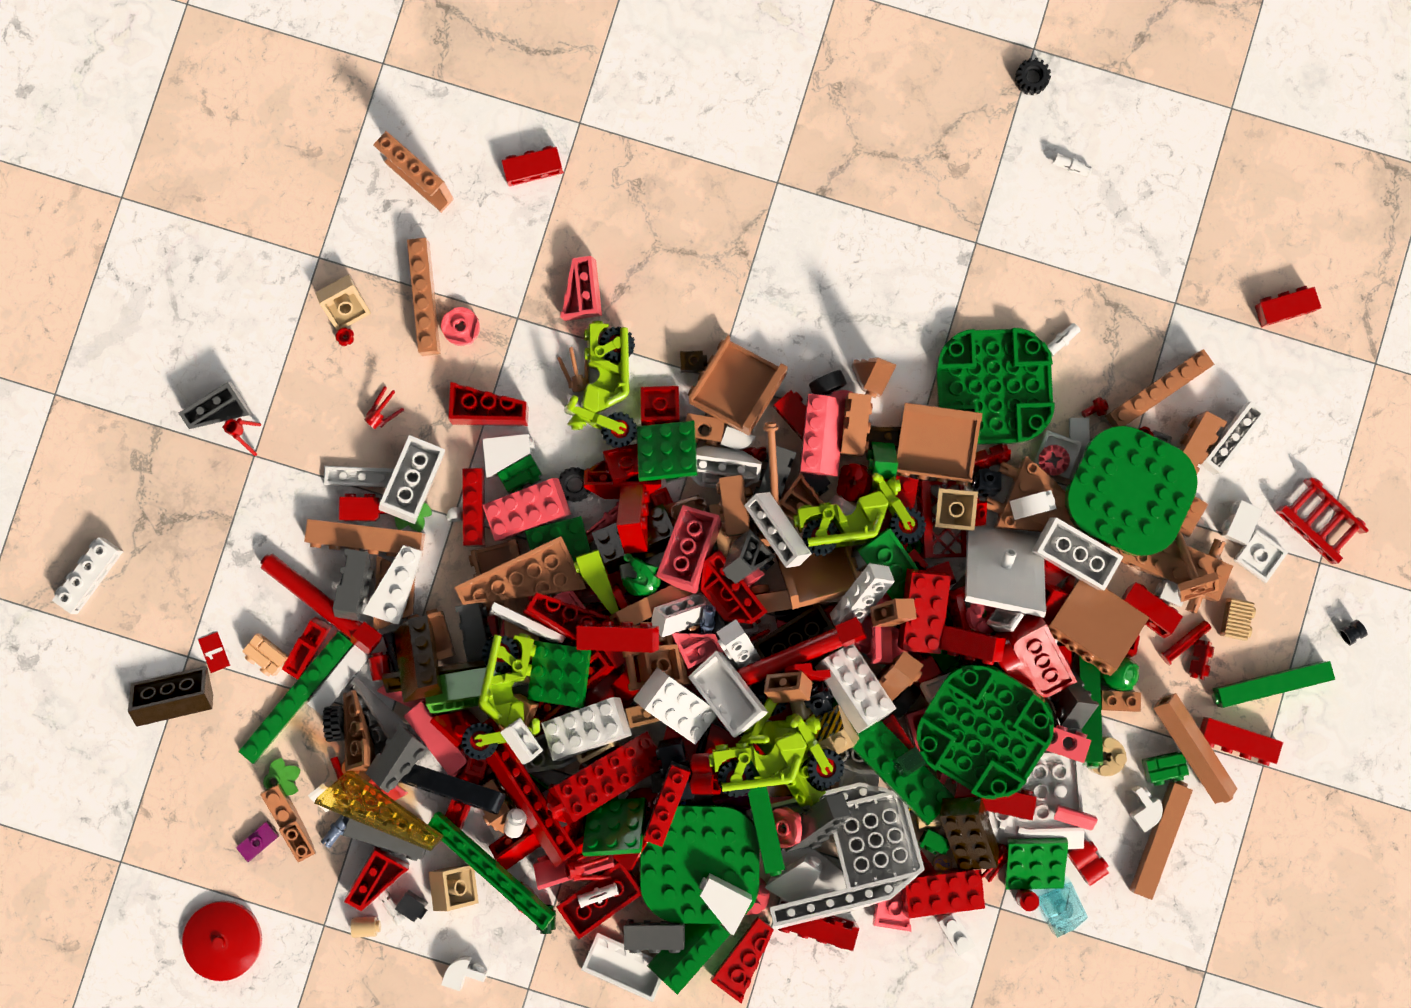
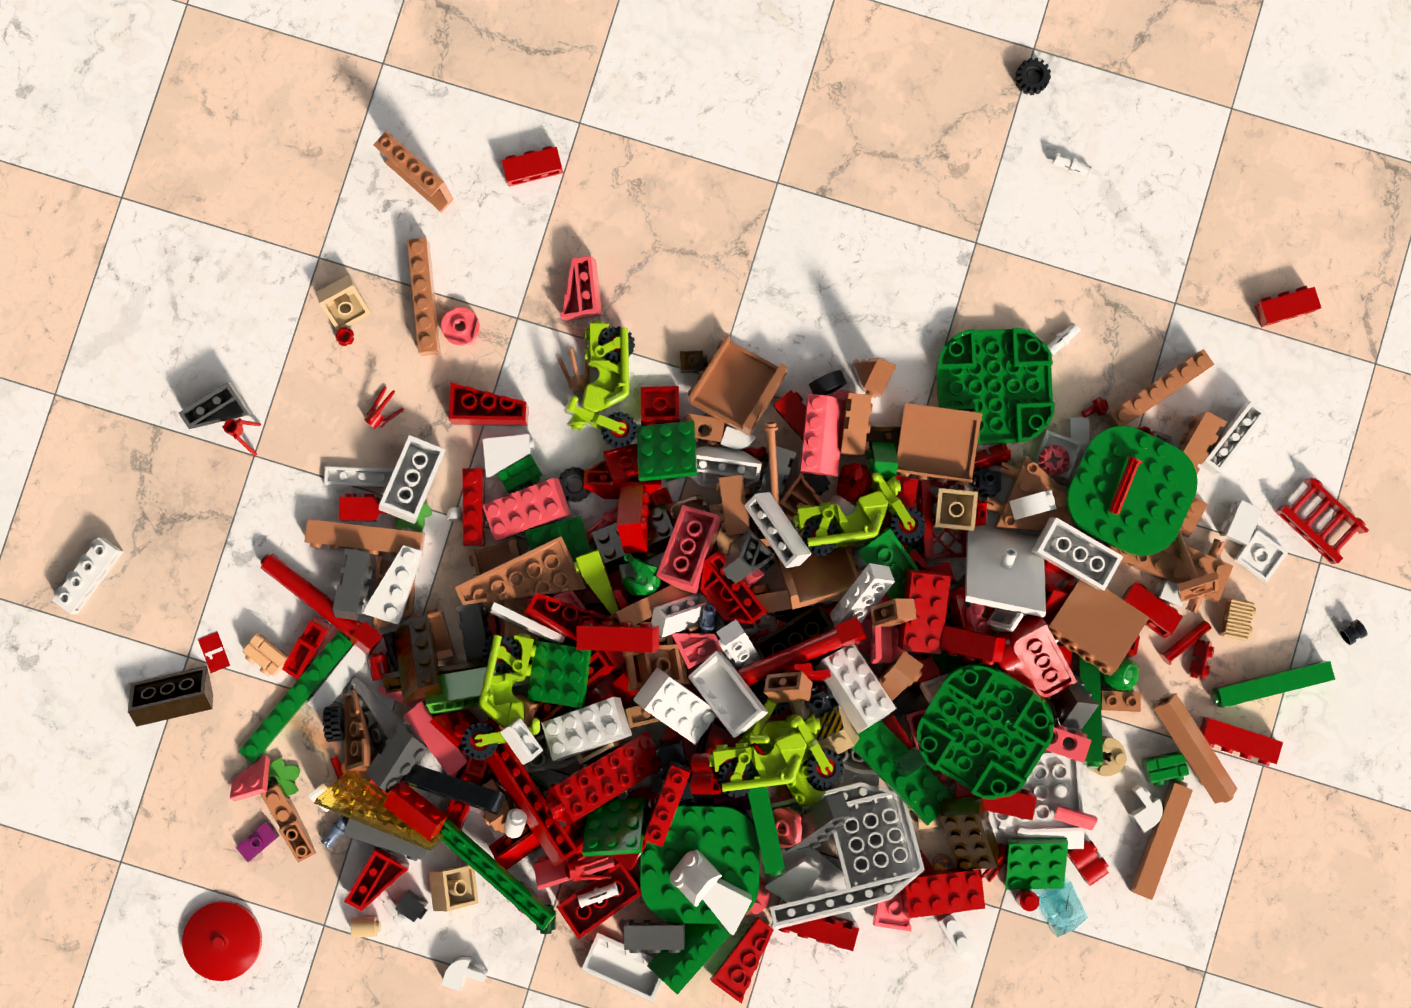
(251, 781): none -> coral wing
(415, 810): none -> red brick
(694, 876): none -> white slope
(934, 842): green brick -> none
(1124, 485): none -> red axle

